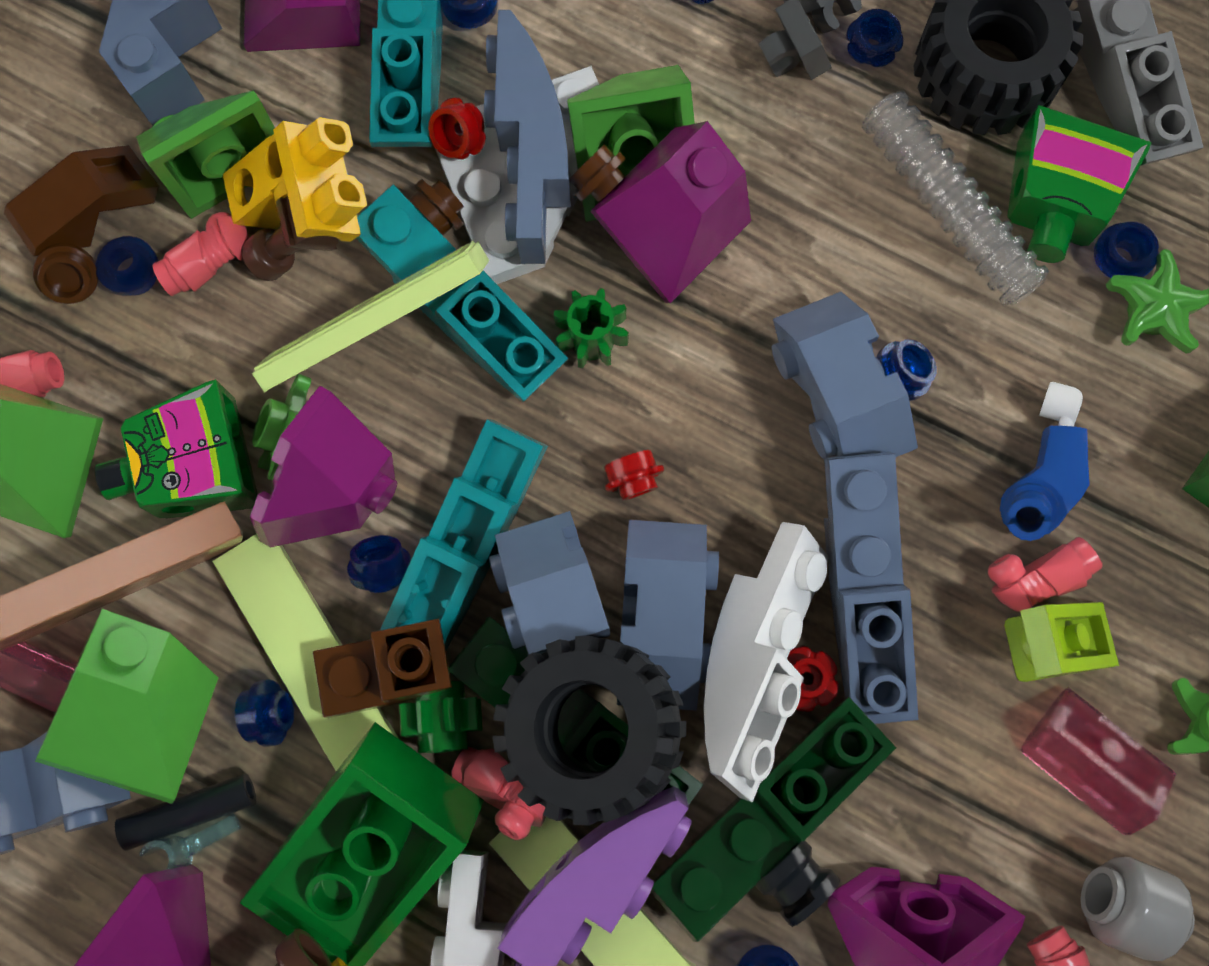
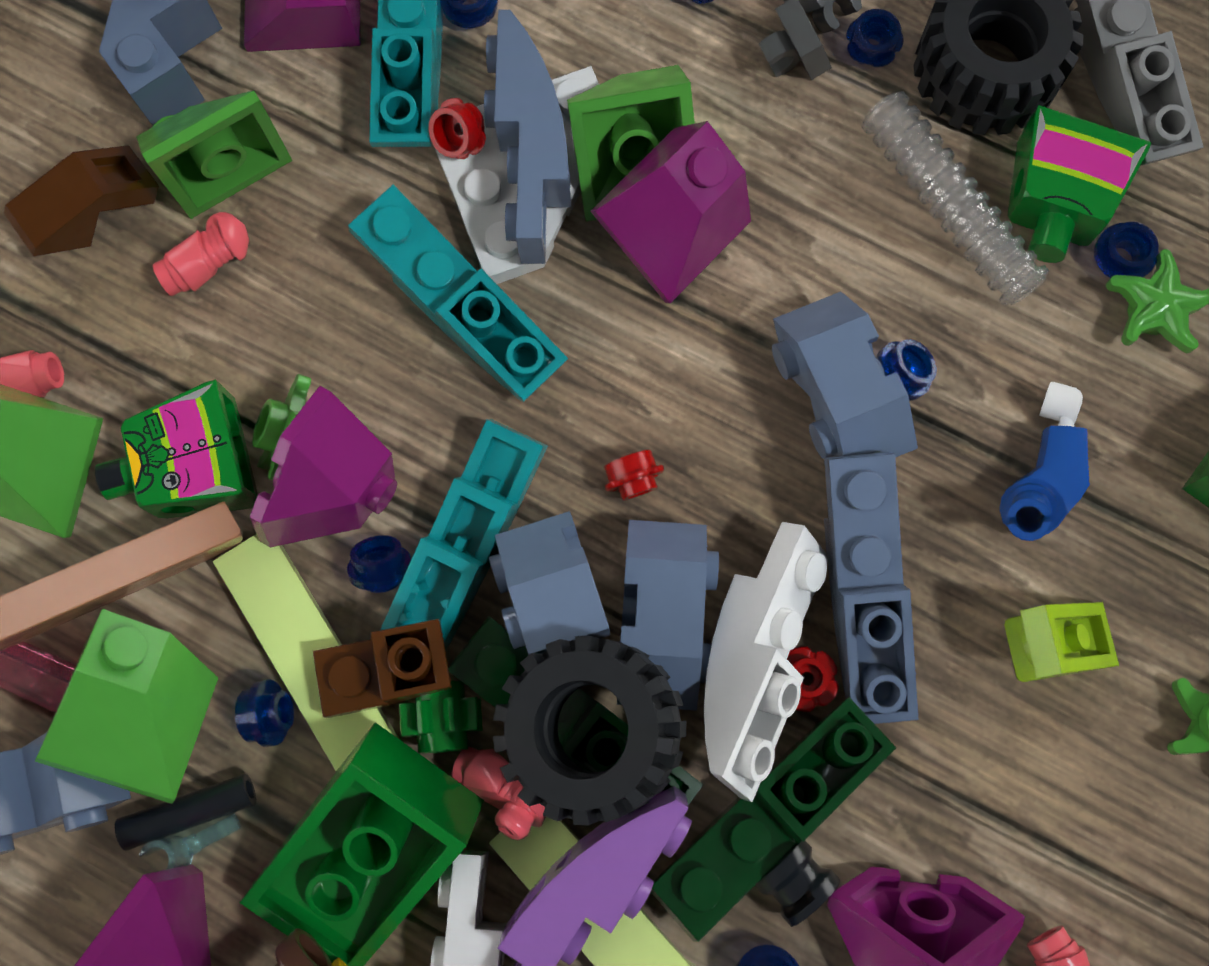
(65, 273): reddish brown plate -> none
(137, 277): clear blue plate -> none
(297, 190): yellow hips -> none
(371, 315): yellowish green tile -> none
(438, 205): reddish brown plate -> none
(579, 317): green gear -> none
(598, 174): reddish brown plate -> none
(1049, 576): coral arm -> none
(1099, 763): clear pink slope -> none
(1138, 908): light grey head -> none

